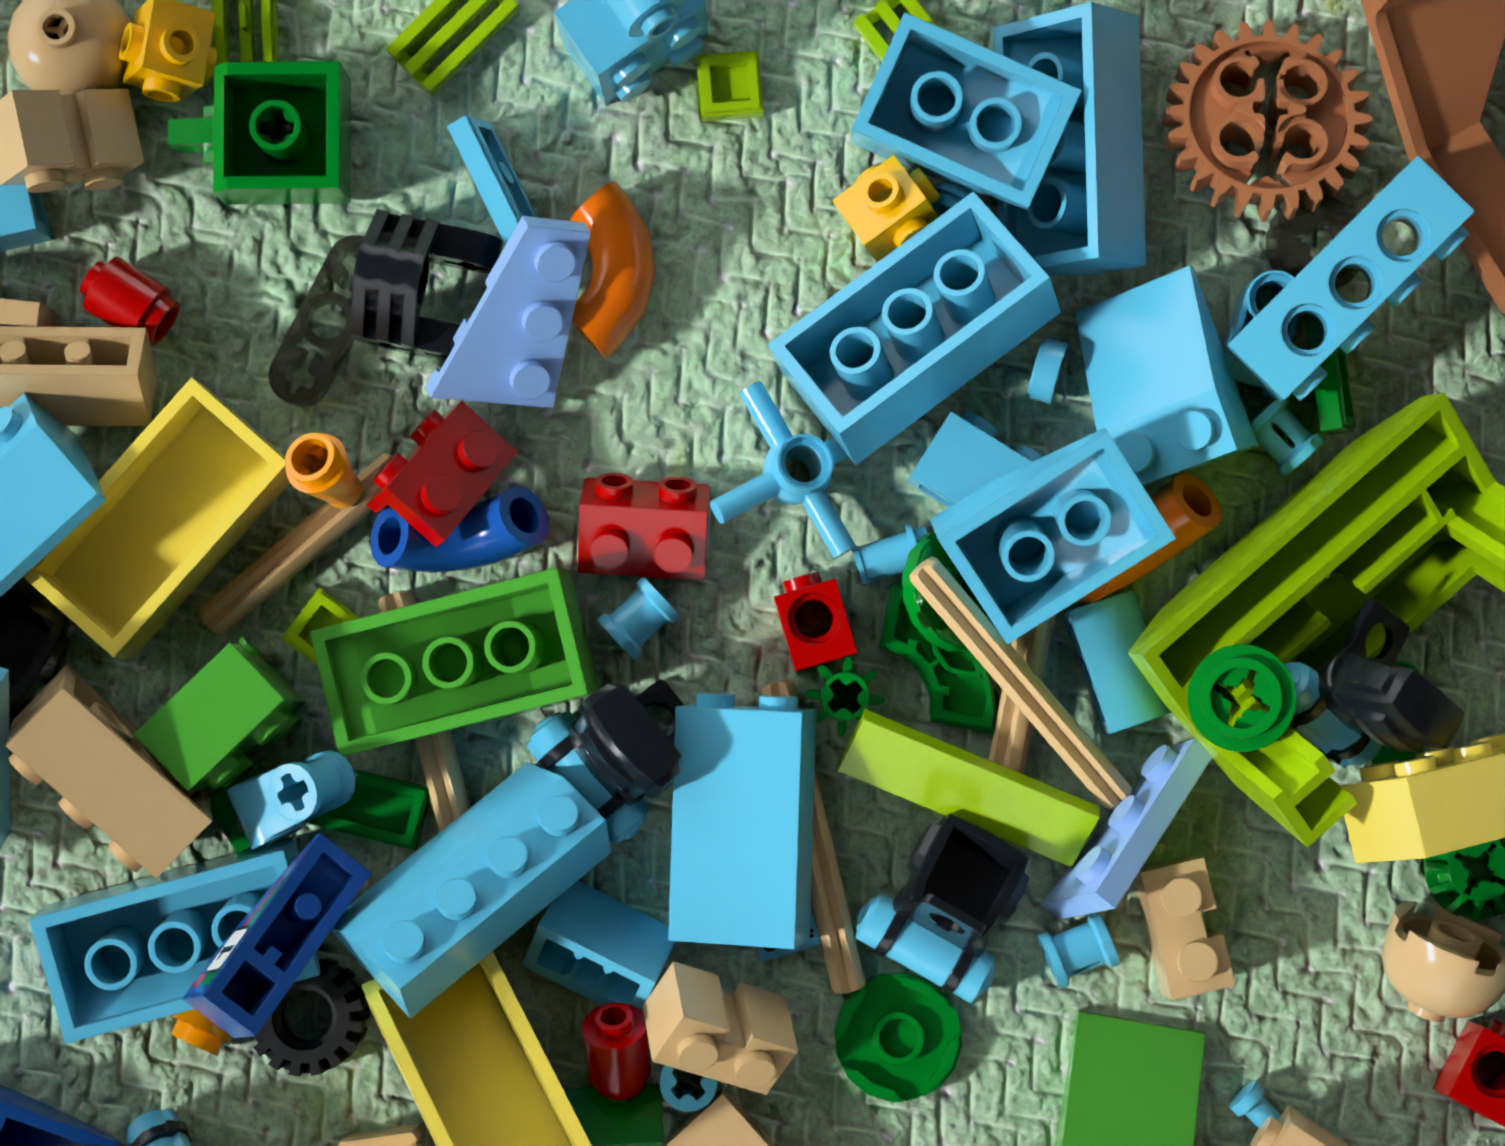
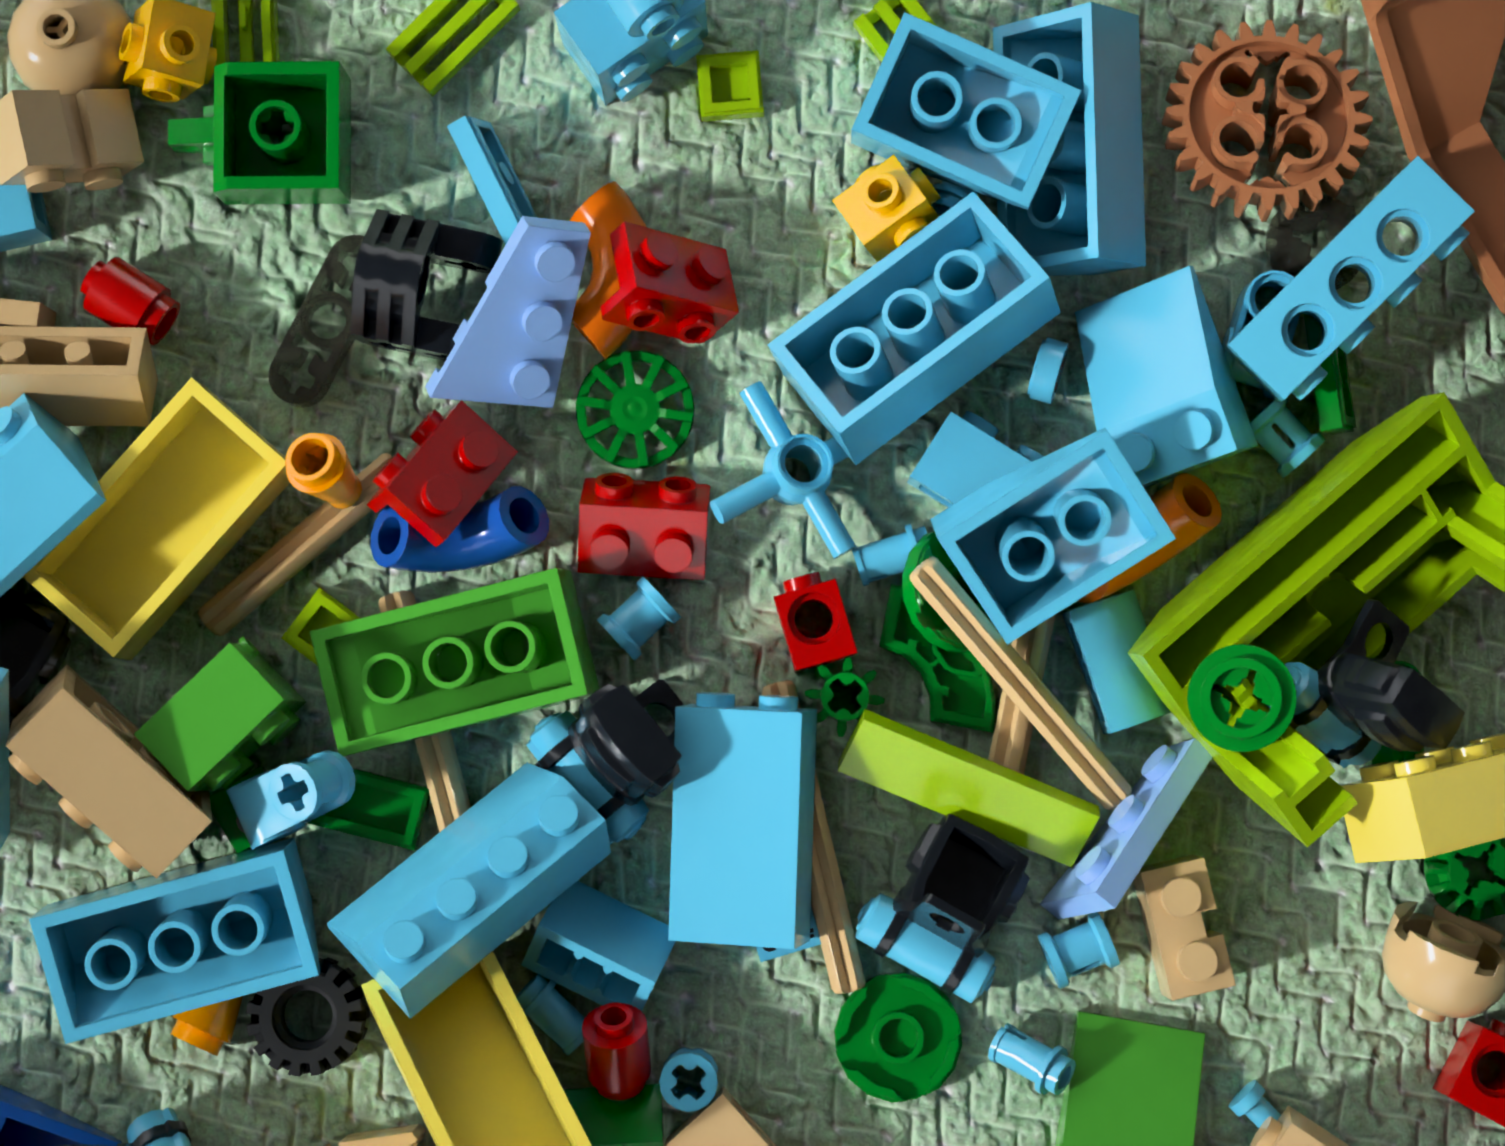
(277, 939): blue slope -> none
(552, 1013): none -> medium azure pin
(635, 409): none -> green wheel
(670, 284): none -> red bracket
(717, 1033): tan brick -> none
(1035, 1061): none -> medium azure pin

